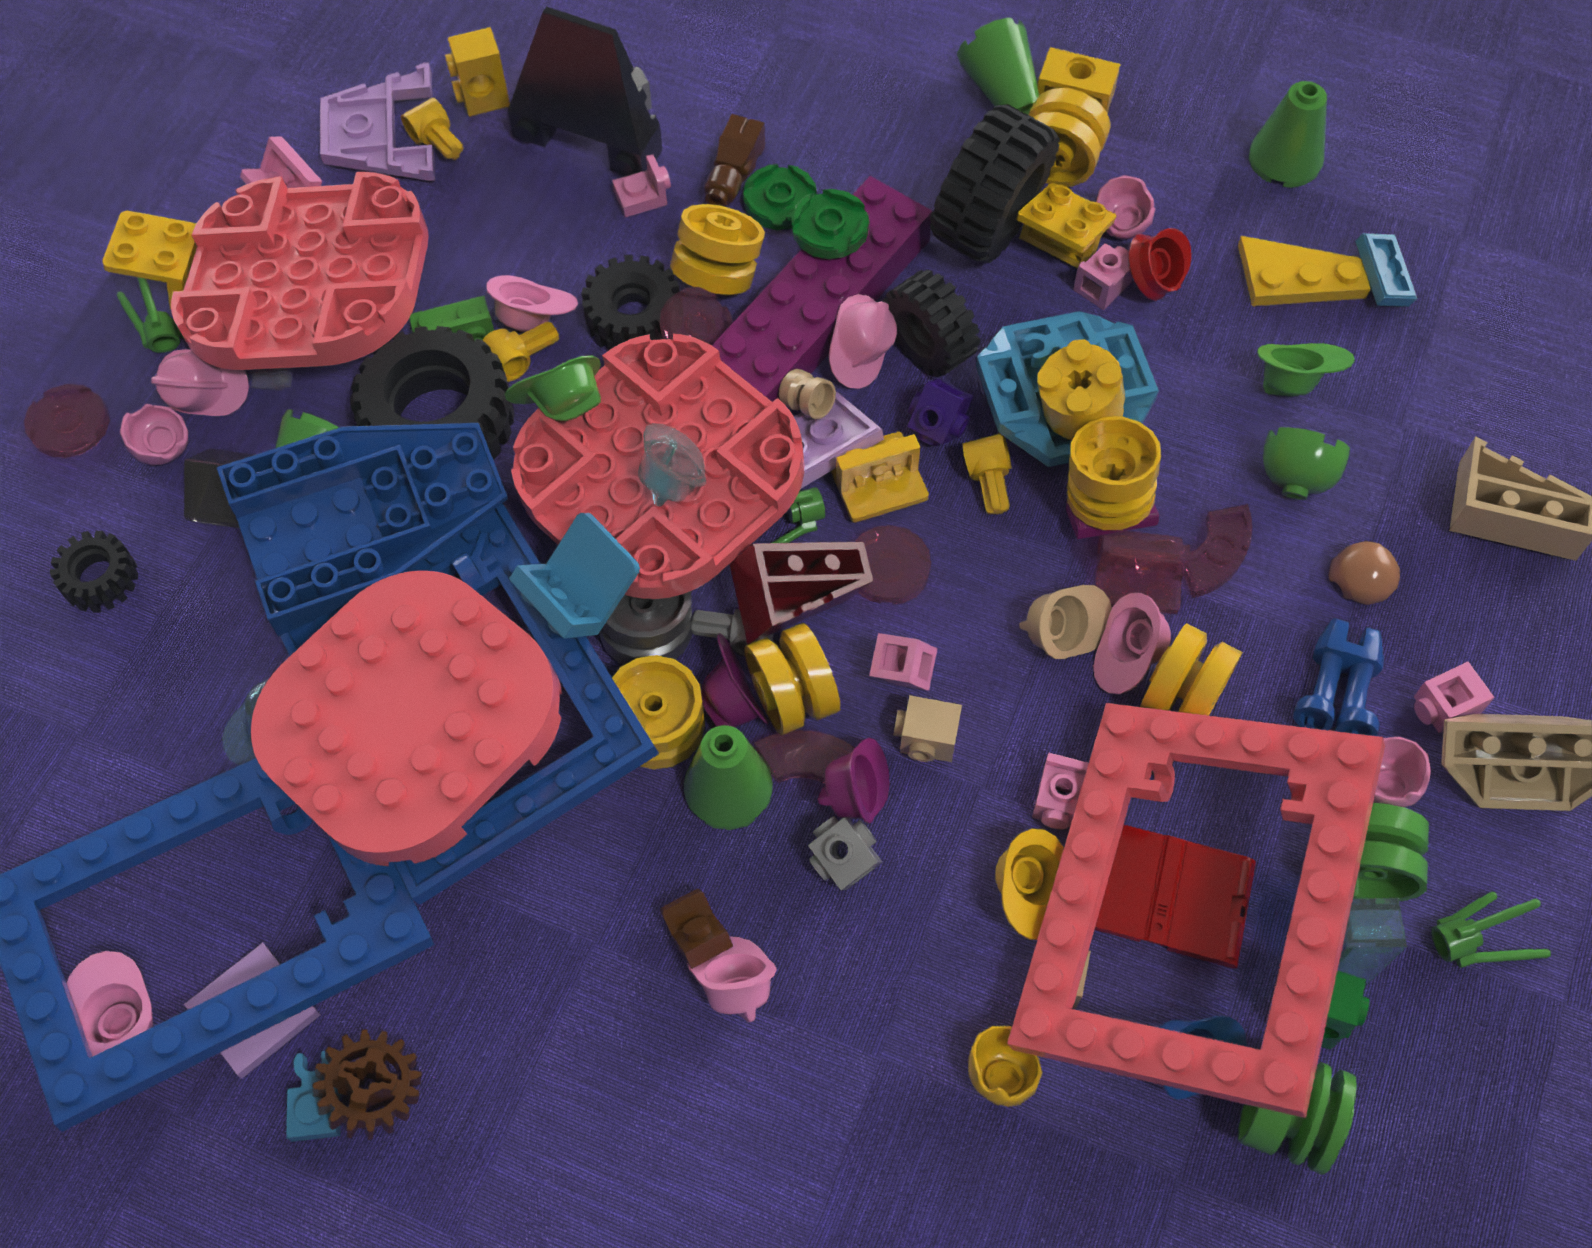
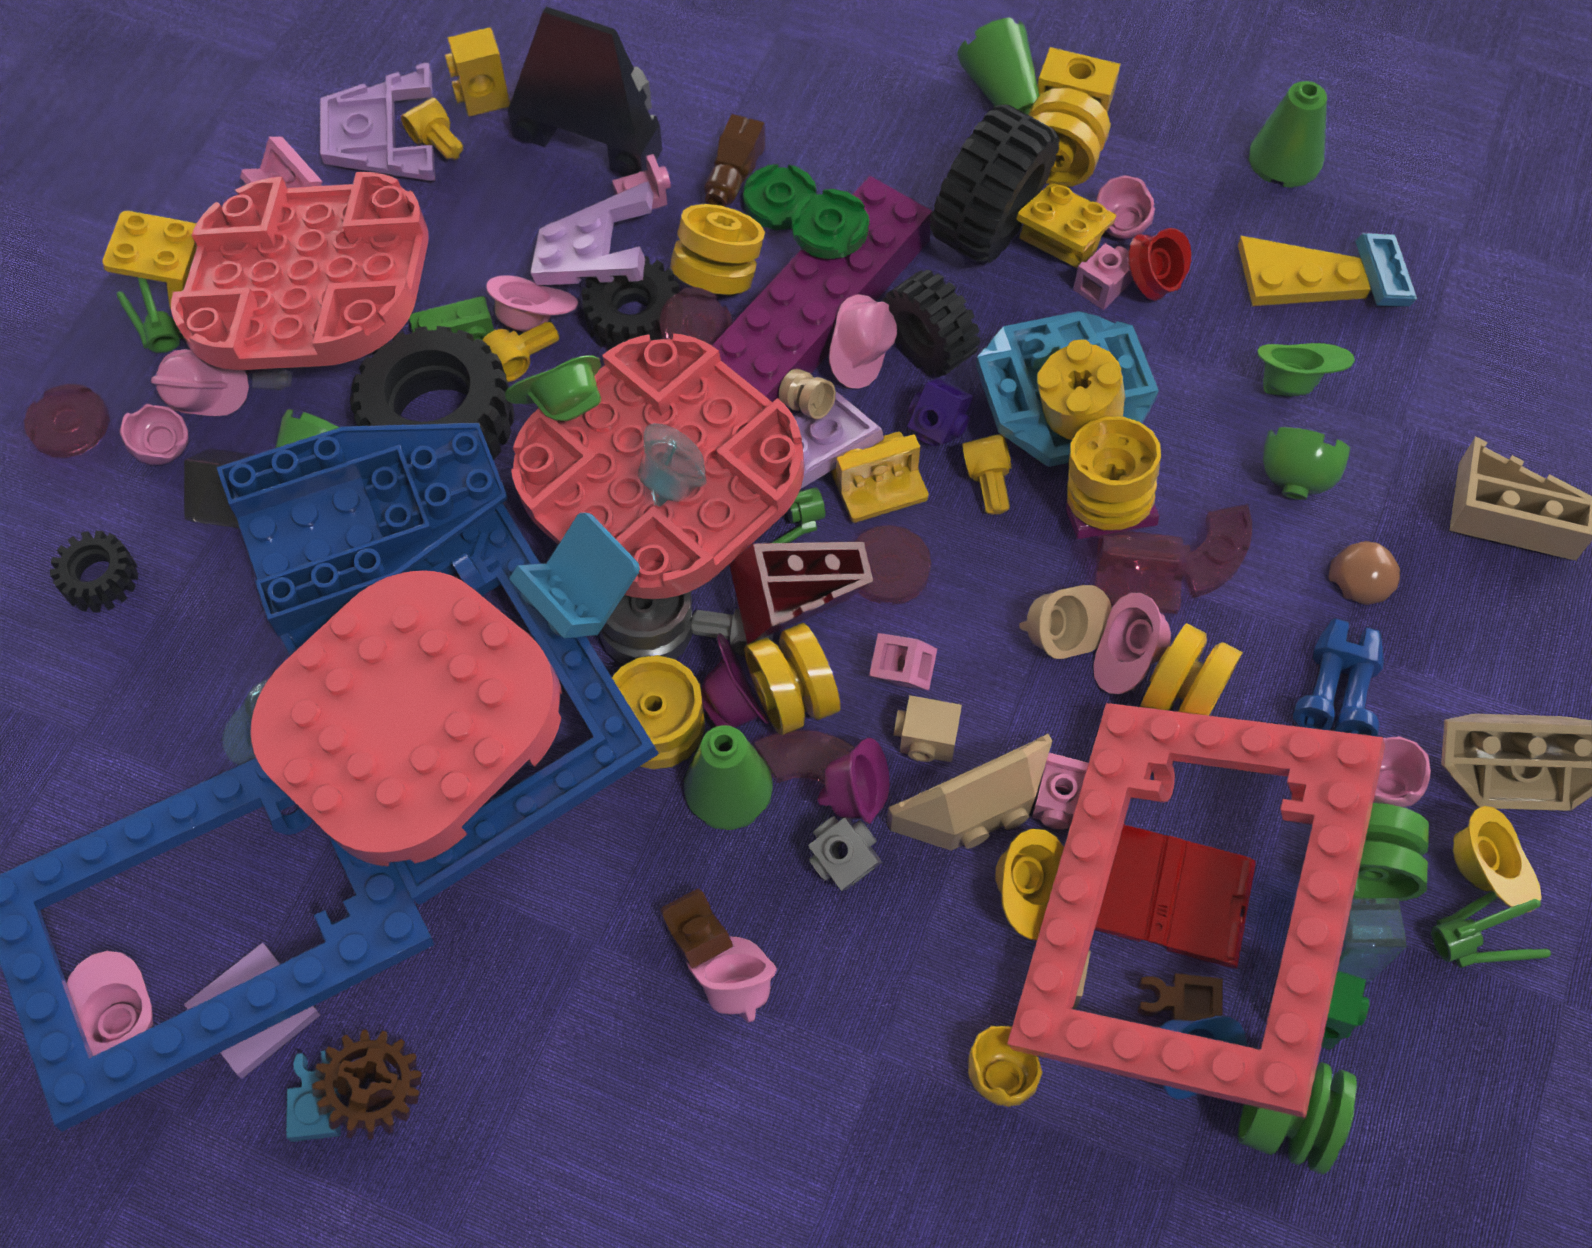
(582, 242): none -> lavender wing
(976, 801): none -> tan wedge
(1187, 997): none -> reddish brown plate
(1451, 696): bright pink brick -> none
(1493, 858): none -> yellow piece

